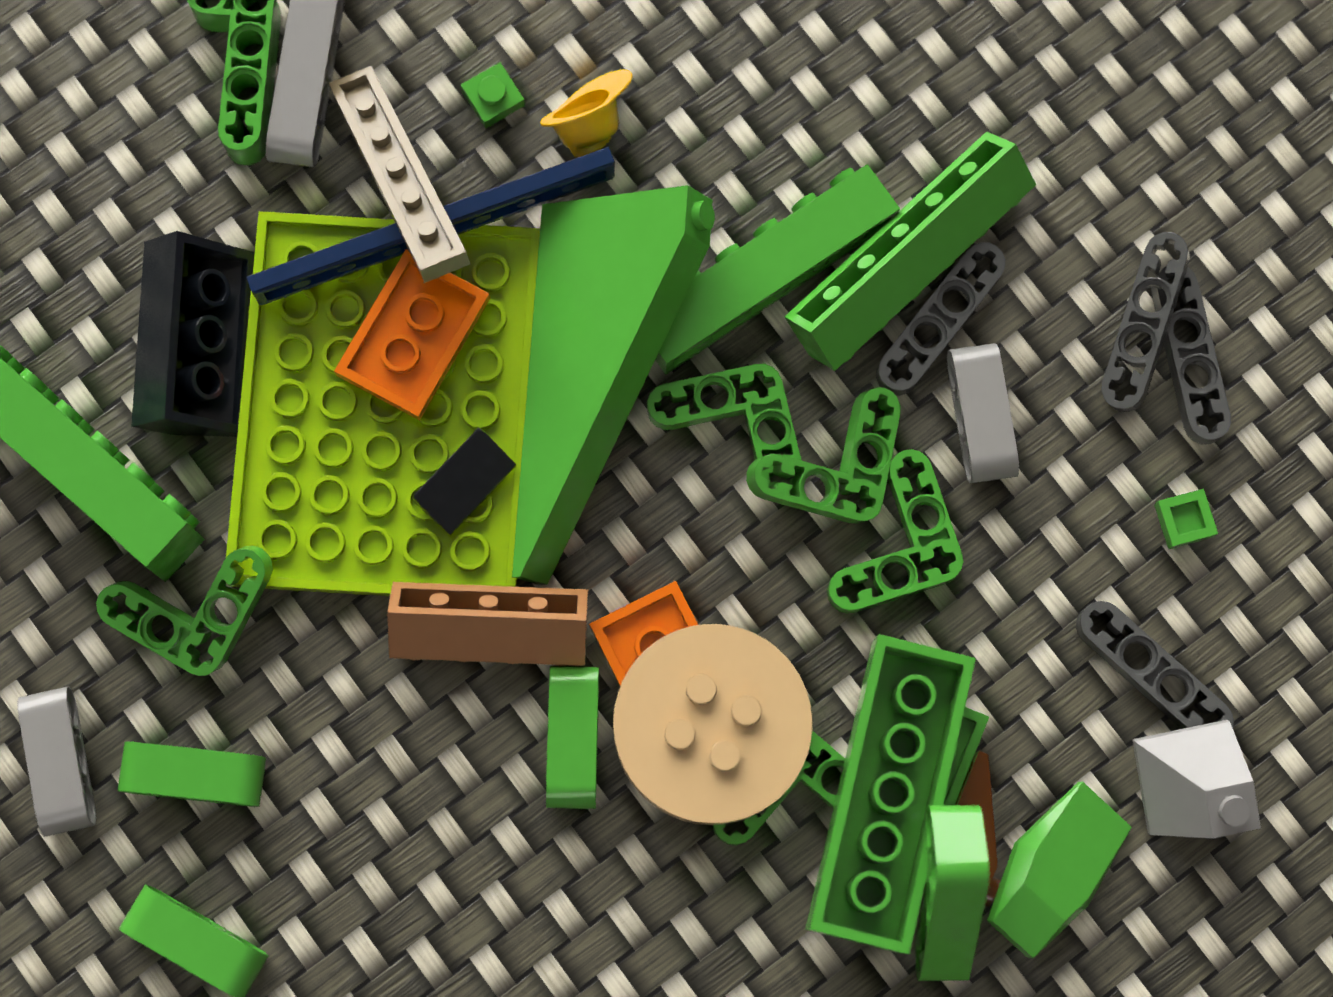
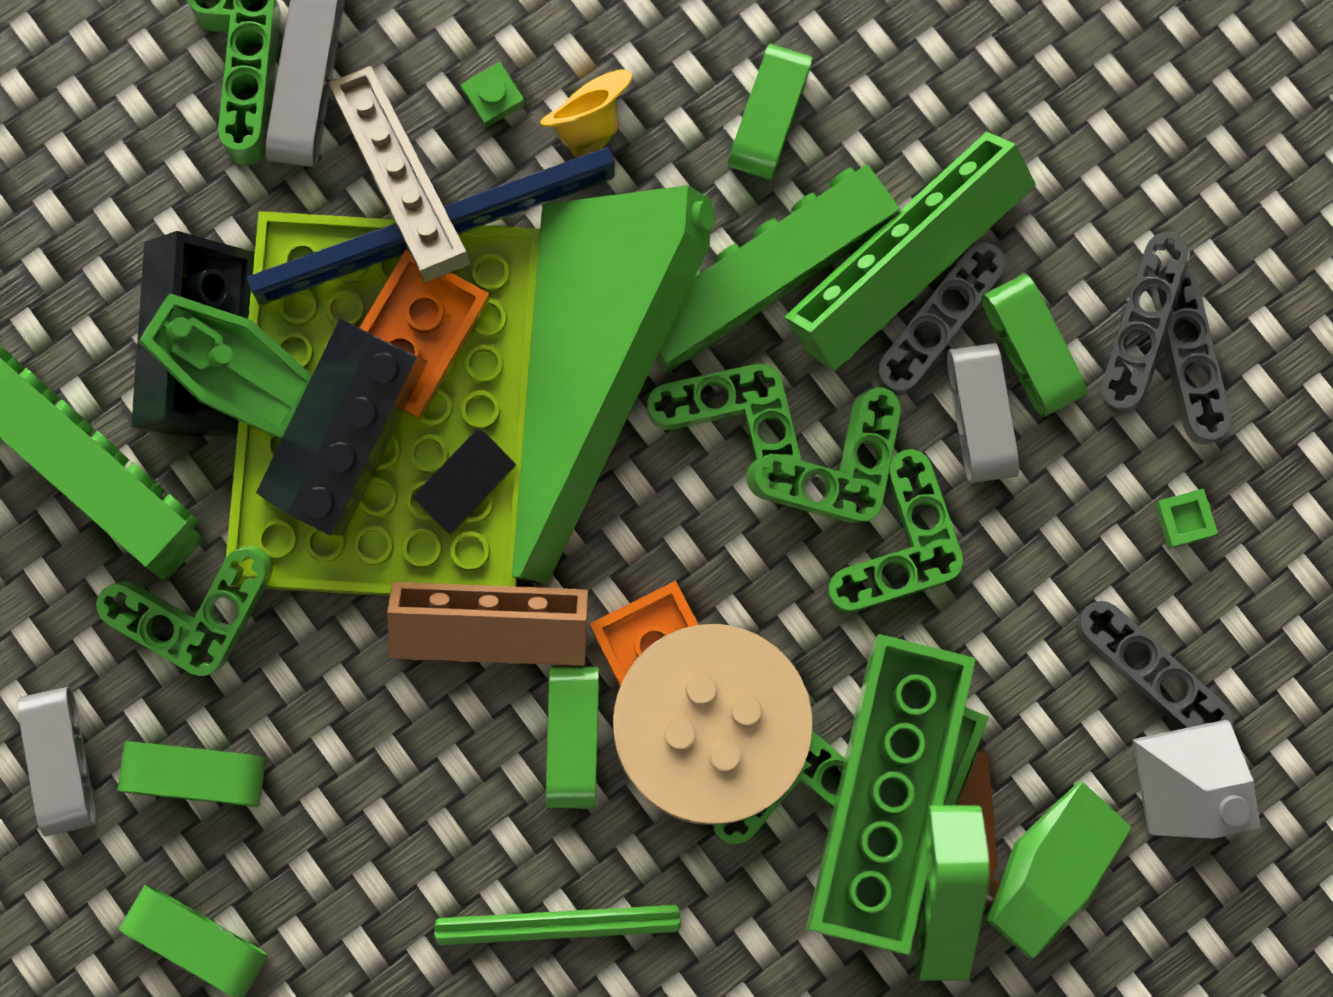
(227, 363): none -> bright green piece
(340, 428): none -> black slope
(557, 925): none -> bright green axle
(770, 111): none -> bright green beam
(1034, 345): none -> bright green beam

